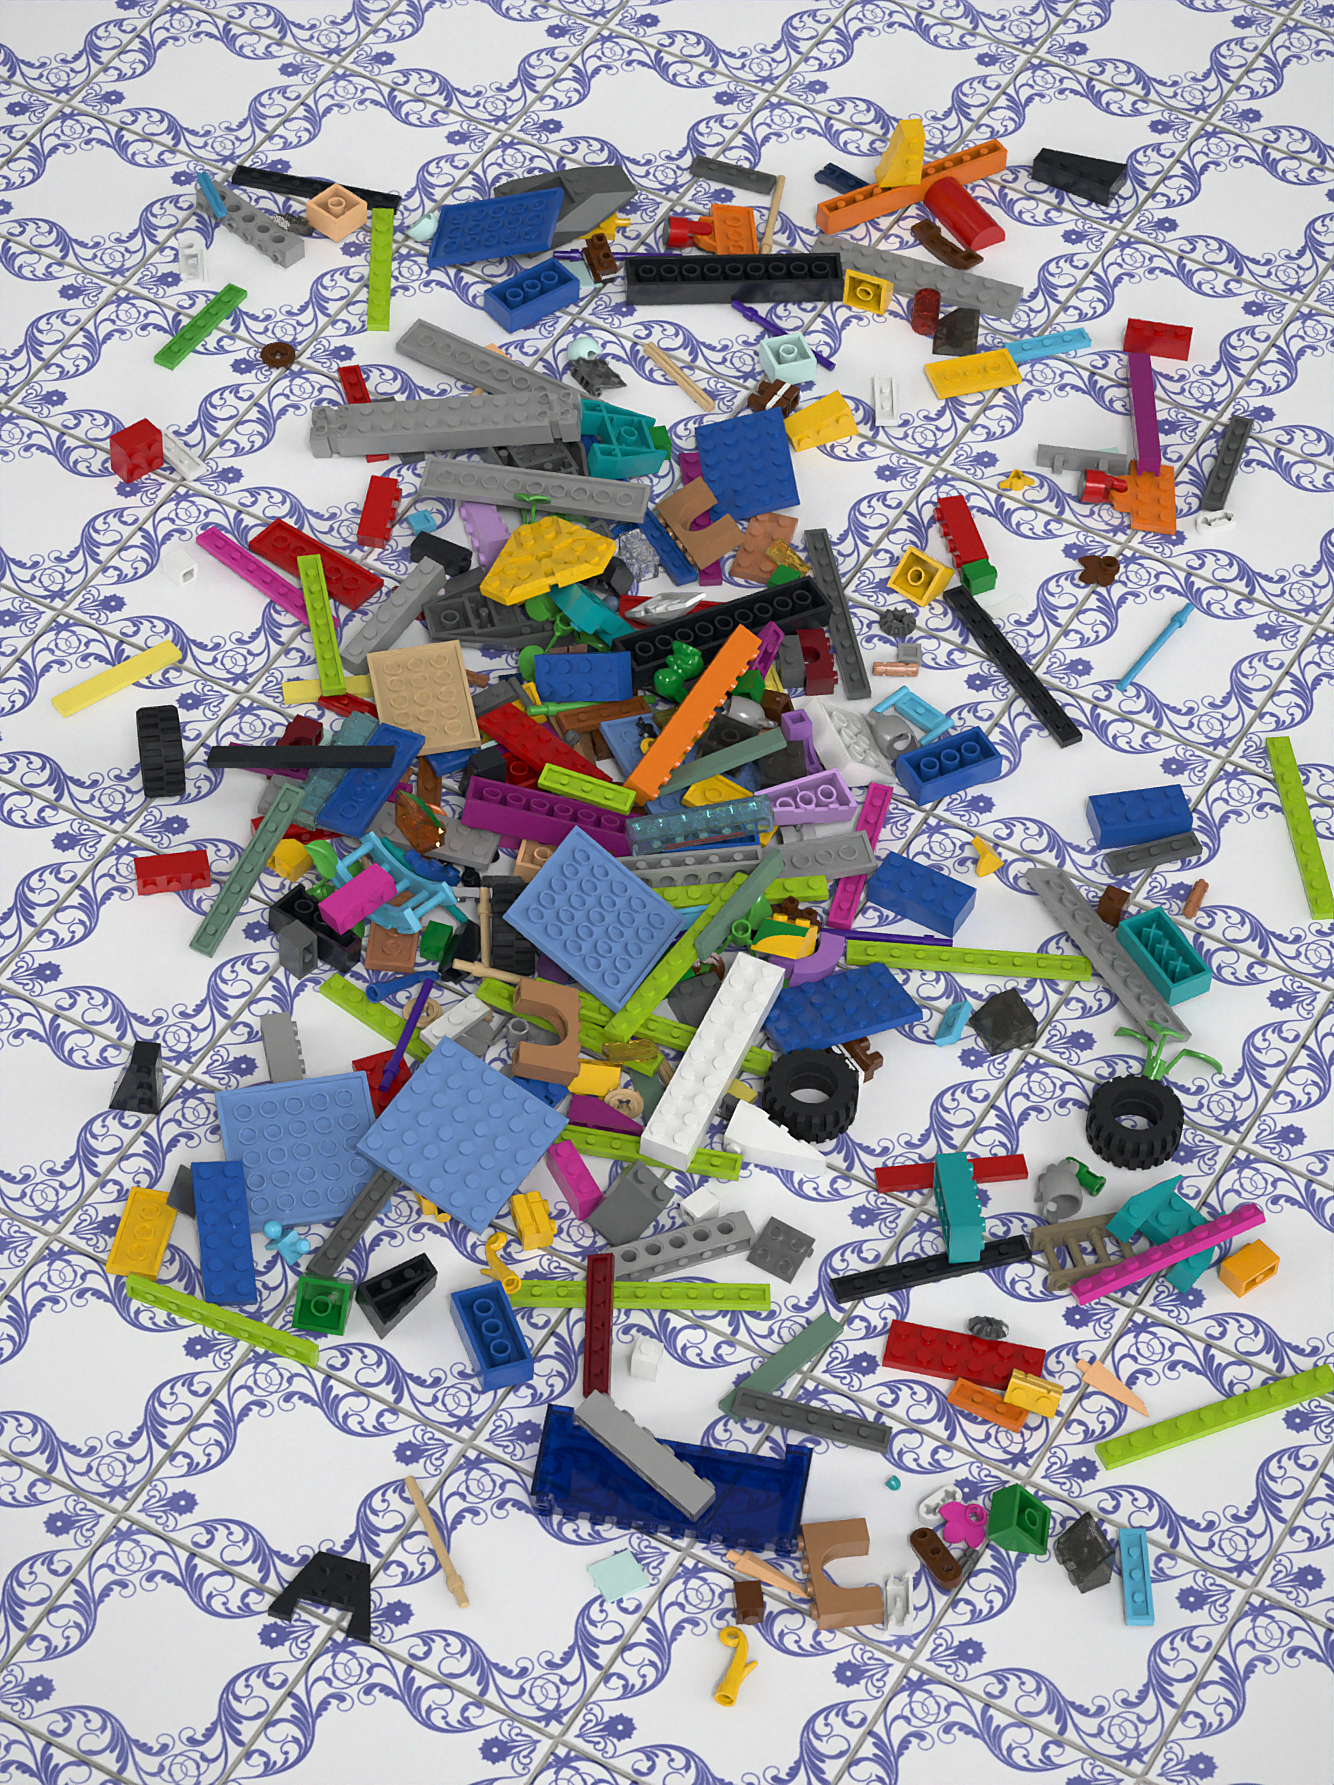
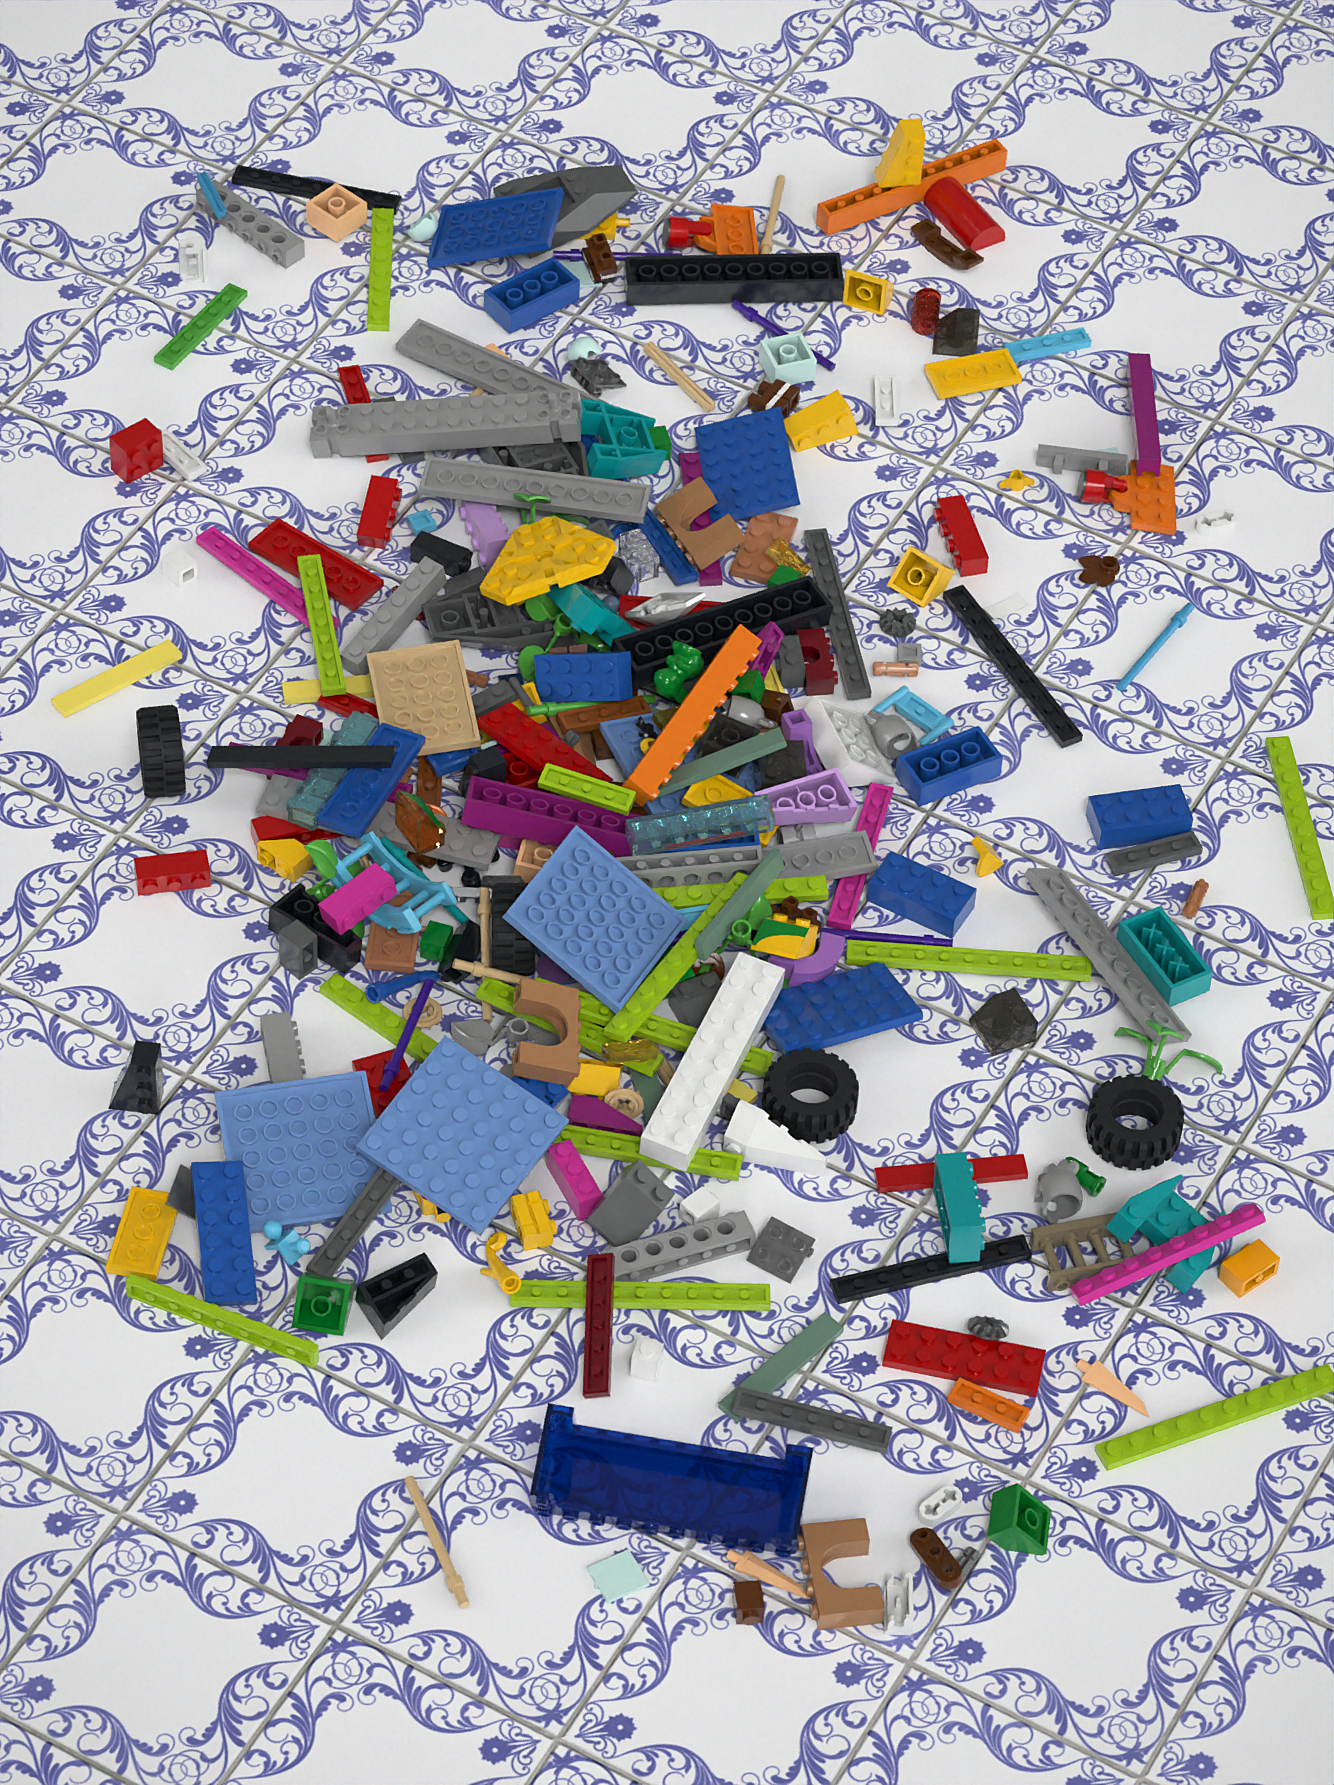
(248, 870): sand green tile -> none
(270, 351): reddish brown gear -> none
(294, 224): clear smoke plate -> none
(332, 1583): black wing -> none
(433, 869): blue plate -> none
(455, 1021): white plate -> none
(492, 1336): blue brick -> none
(645, 1455): light grey brick -> none
(729, 1688): yellow plant -> none
(733, 174): dark grey plate -> none
(839, 179): dark blue plate -> none
(856, 1056): reddish brown hips -> none
(893, 1483): teal piece -> none
(911, 275): light grey plate -> none
(953, 1023): medium azure plate -> none
(960, 1525): dark pink plate -> none
(978, 576): green brick -> none
(1033, 1393): yellow brick -> none
(1080, 175): black wedge -> none
(1086, 1554): clear smoke slope -> none
(1113, 905): reddish brown brick -> none
(1136, 1577): medium azure plate -> none
(1157, 339): red brick -> none
(1227, 463): dark grey plate -> none

